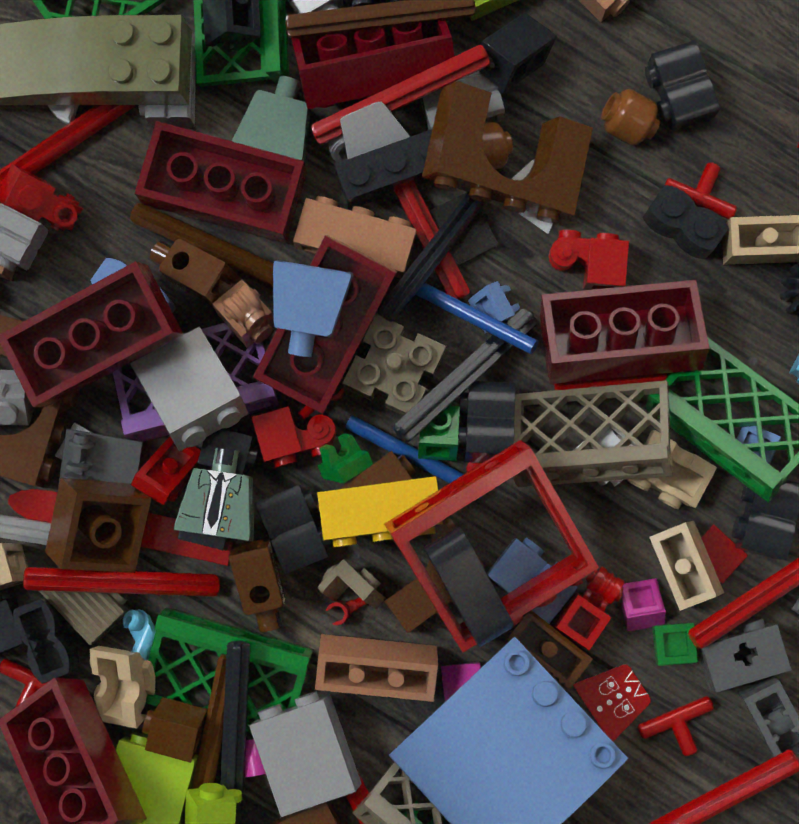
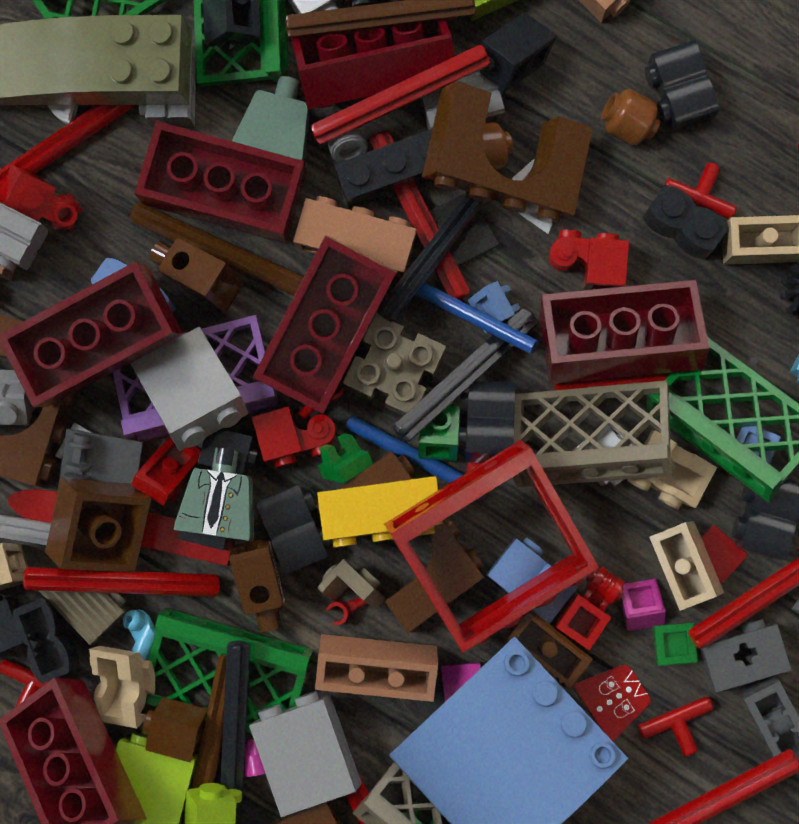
(245, 314): nougat brick -> none
(307, 302): medium blue torso -> none
(370, 129): white sticker -> none
(469, 586): black beam -> none

